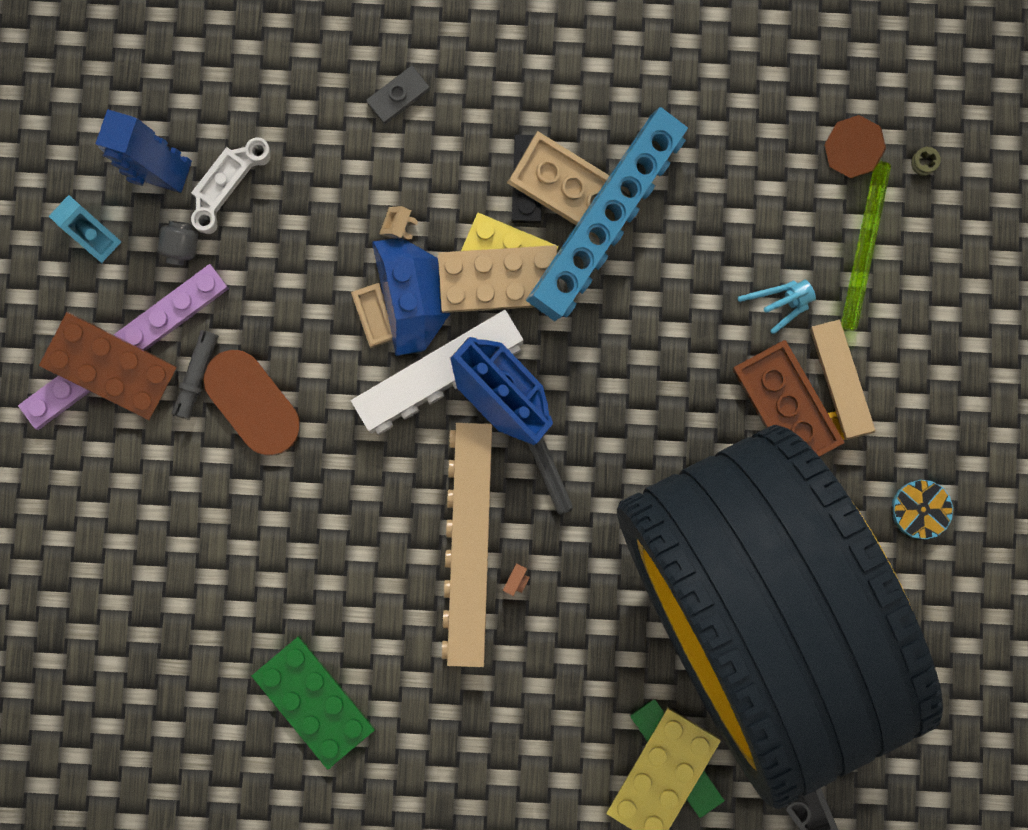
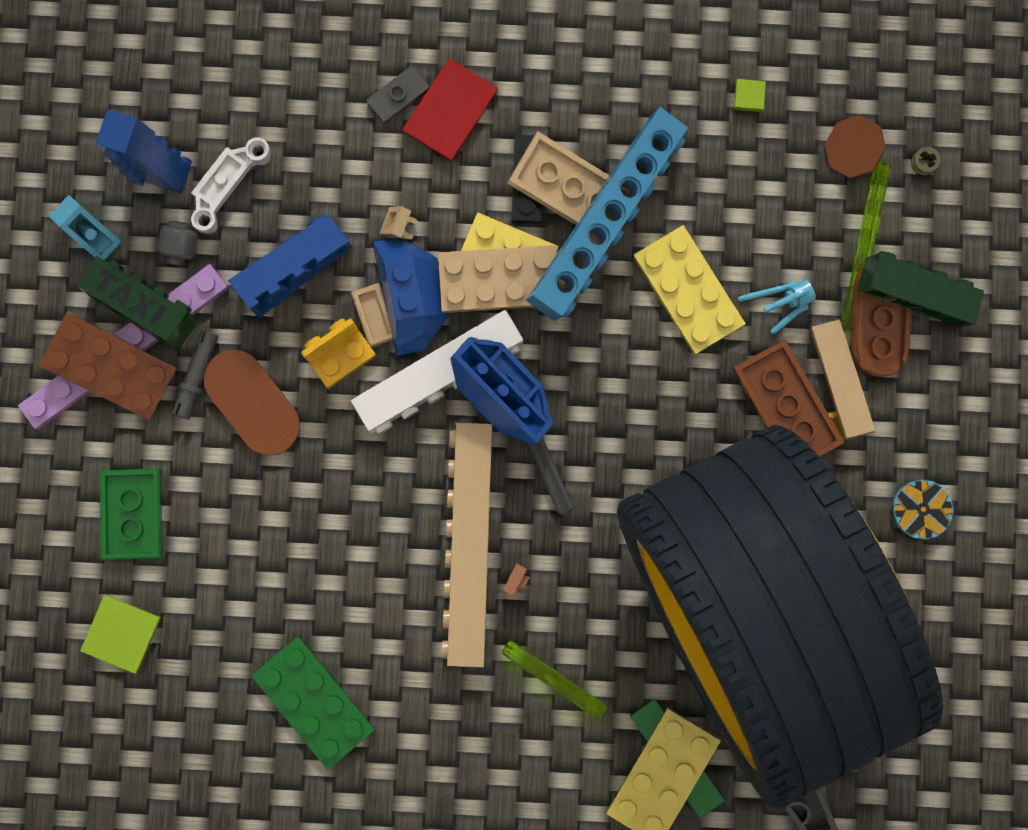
(120, 634): none -> lime tile
(131, 514): none -> green tile
(137, 303): none -> dark green brick
(290, 265): none -> blue wedge
(338, 352): none -> yellow bracket
(450, 110): none -> red tile
(554, 679): none -> clear neon green axle
(688, 290): none -> light yellow plate
(749, 95): none -> lime tile
(878, 334): none -> dark orange tile
(920, 289): none -> dark green brick

